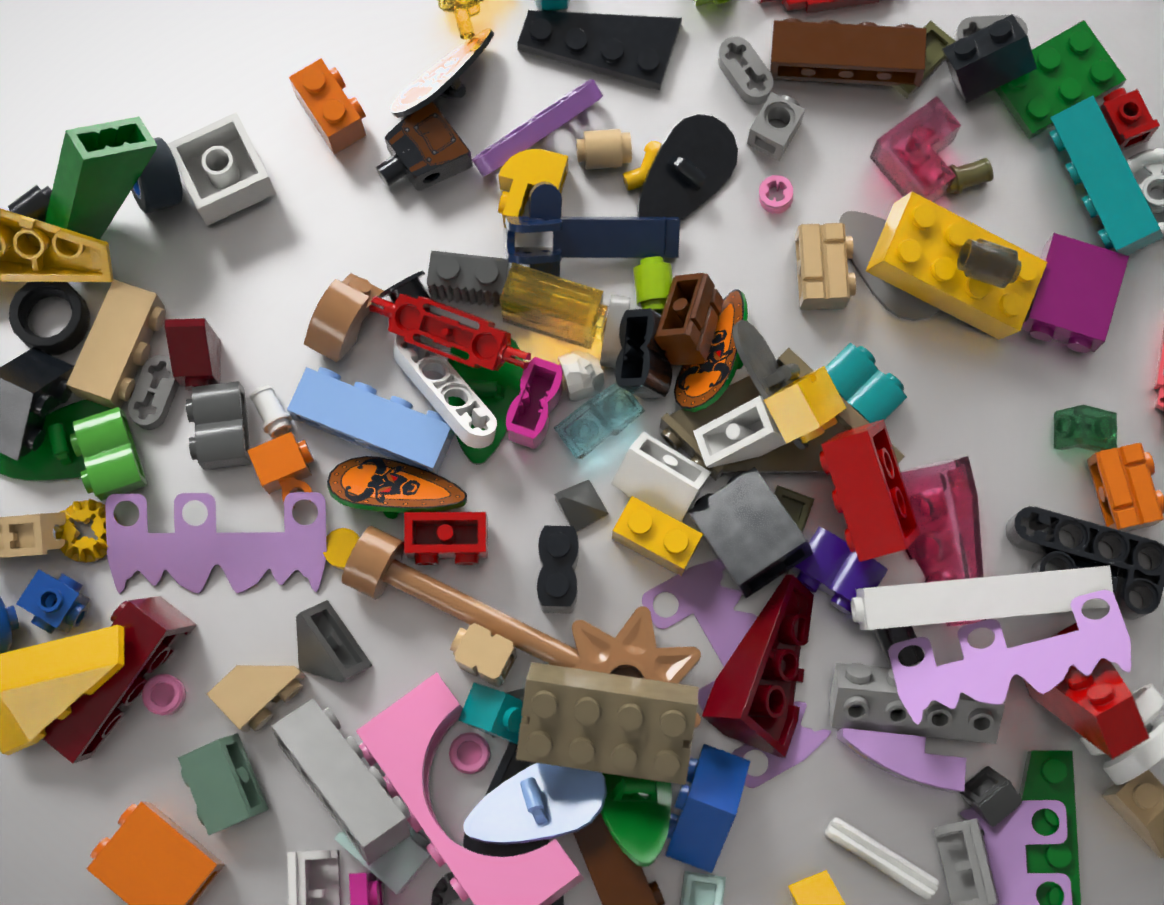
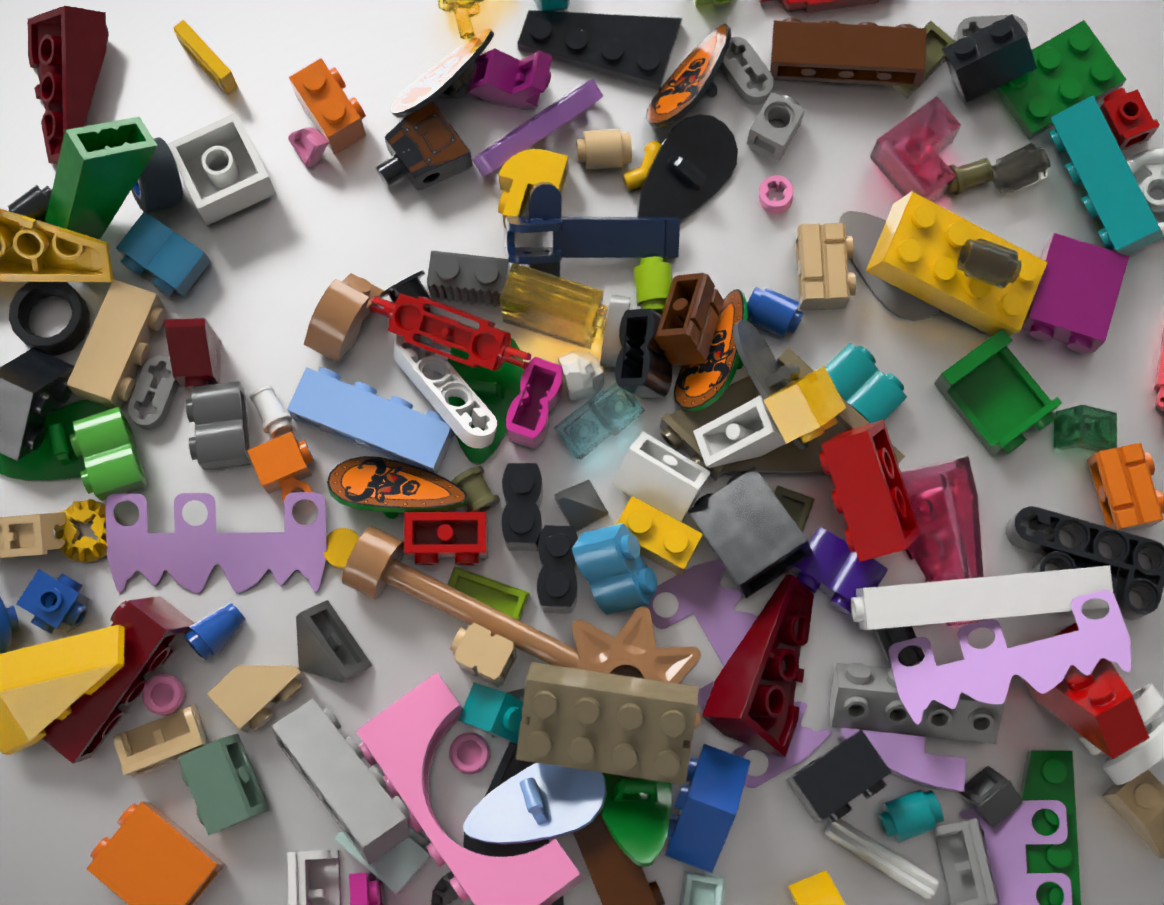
(68, 54): none -> dark red wedge
(160, 741): none -> tan hinge
(163, 255): none -> dark azure brick
(205, 57): none -> yellow tile
(214, 631): none -> blue cone
(309, 145): none -> bright pink tile
(478, 493): none -> olive bush
(491, 592): none -> lime tile
(510, 80): none -> magenta brick
(523, 498): none -> black brick
(615, 569): none -> dark azure brick
(690, 80): none -> shield
(774, 311): none -> blue brick
(839, 777): none -> black brick
(911, 815): none -> teal brick
(996, 395): none -> green panel
(1020, 168): none -> clear smoke brick

